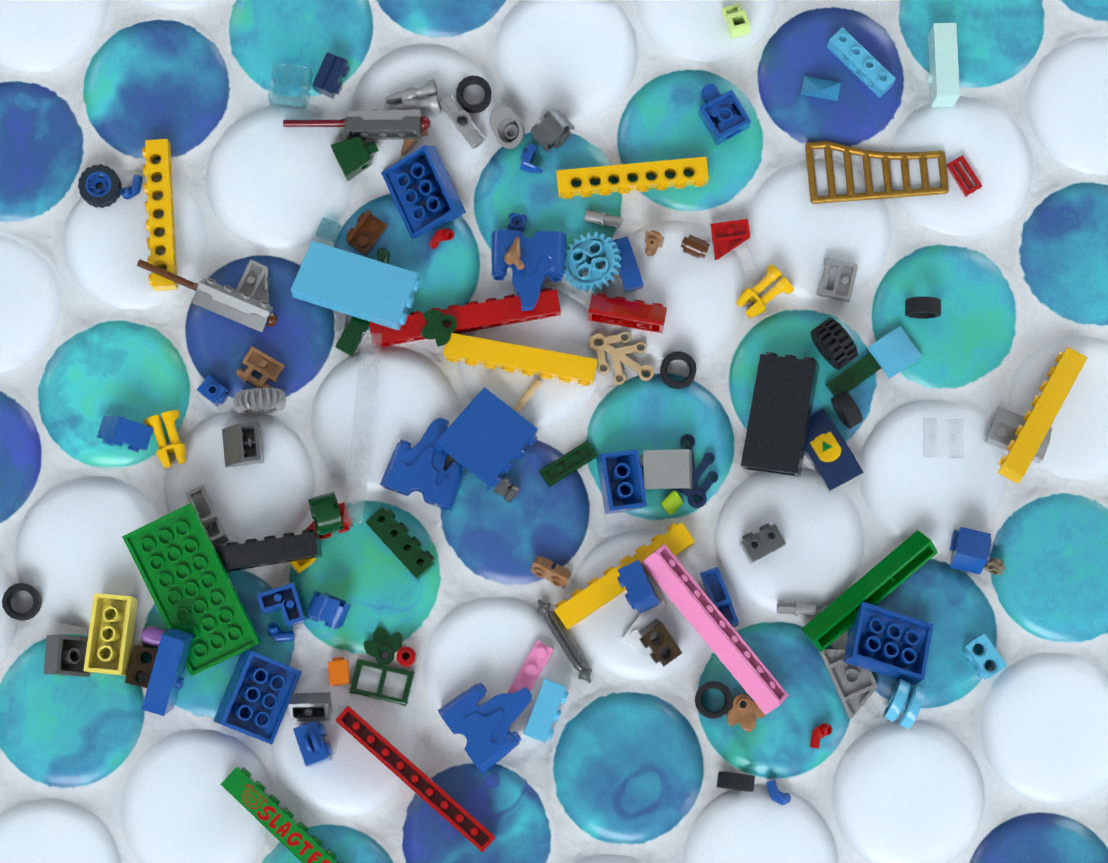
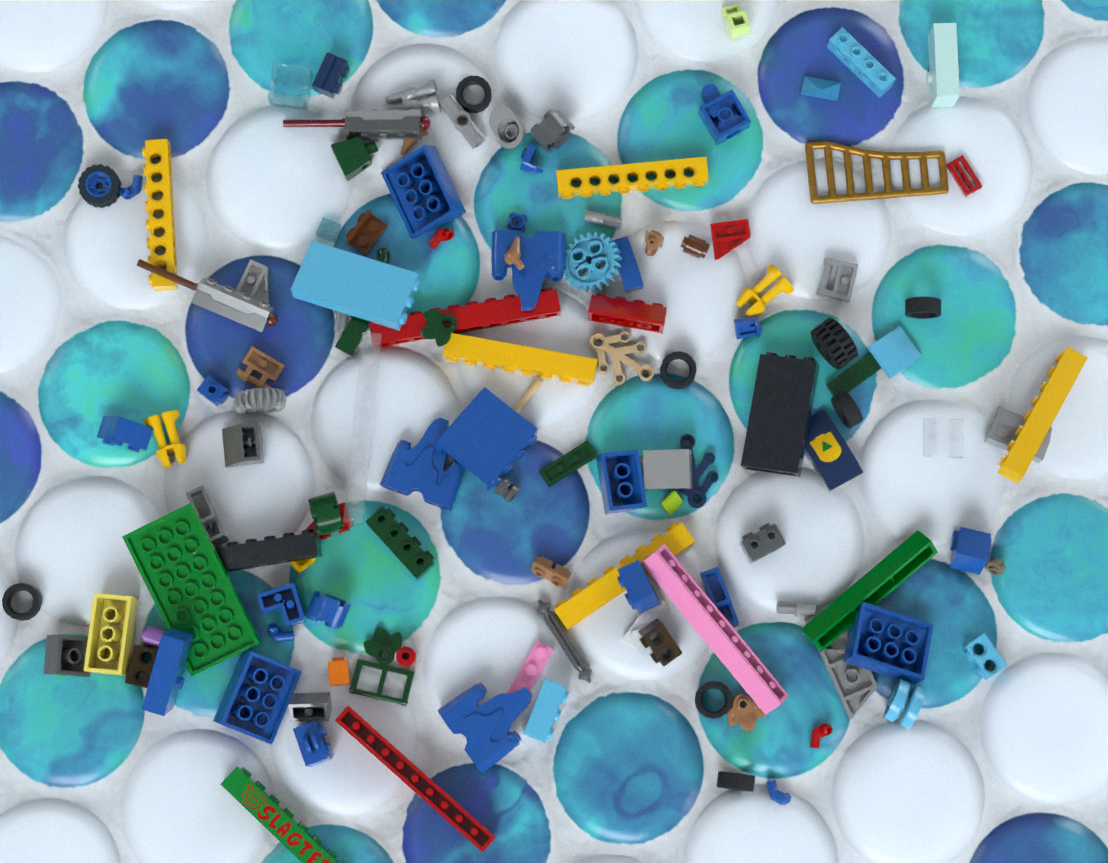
(747, 327): none -> blue plate

